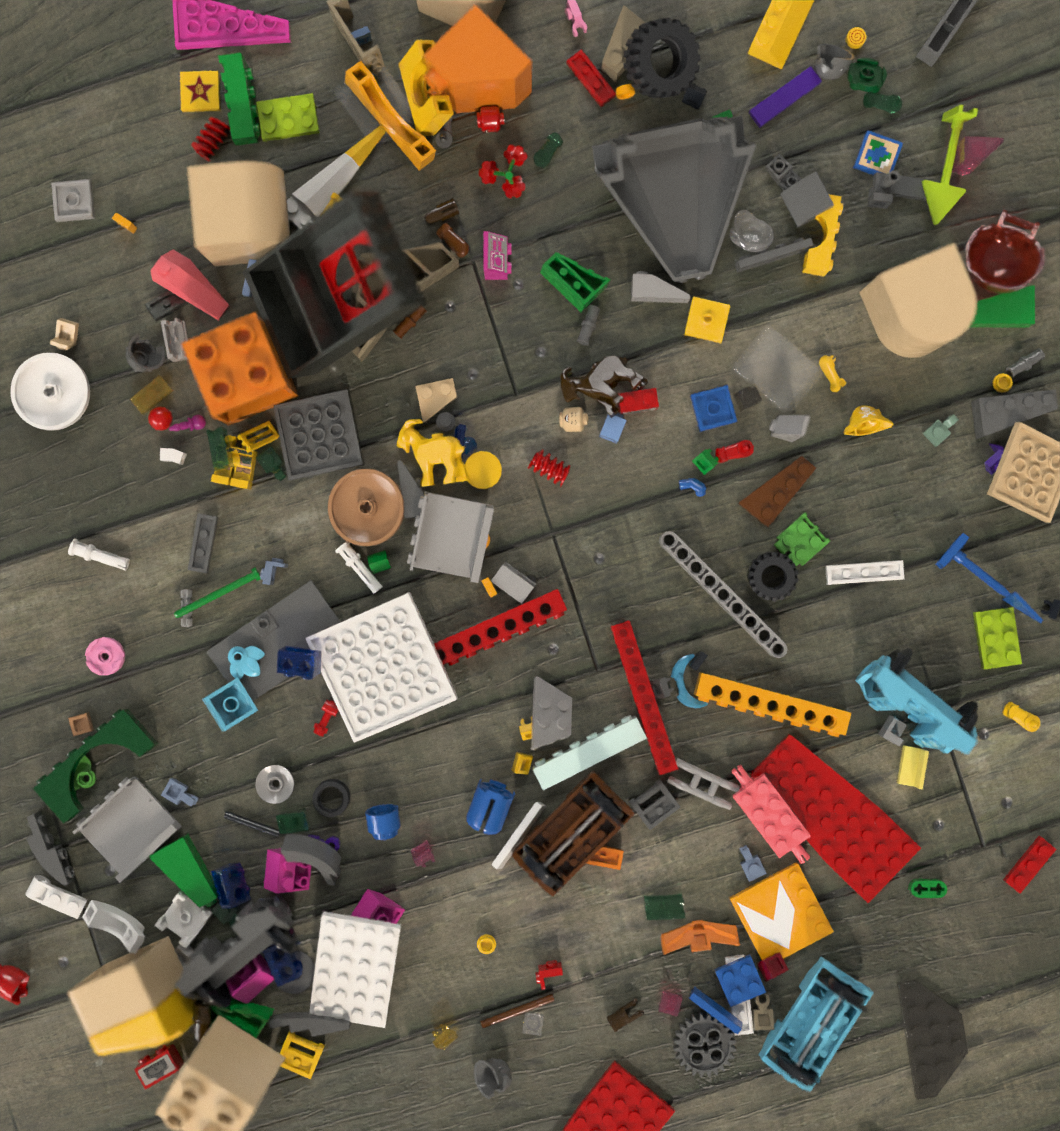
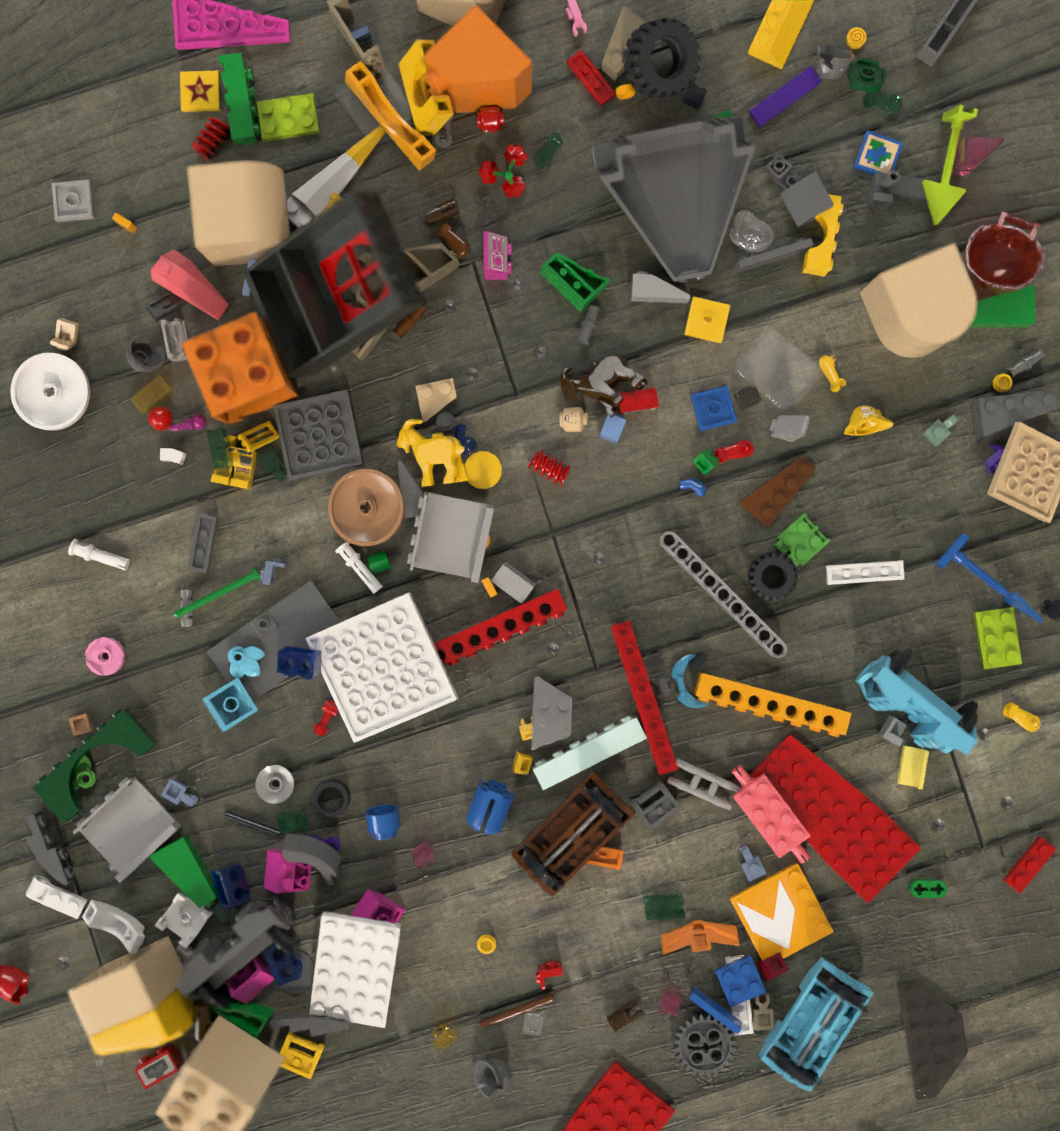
(518, 835): white tile -> none

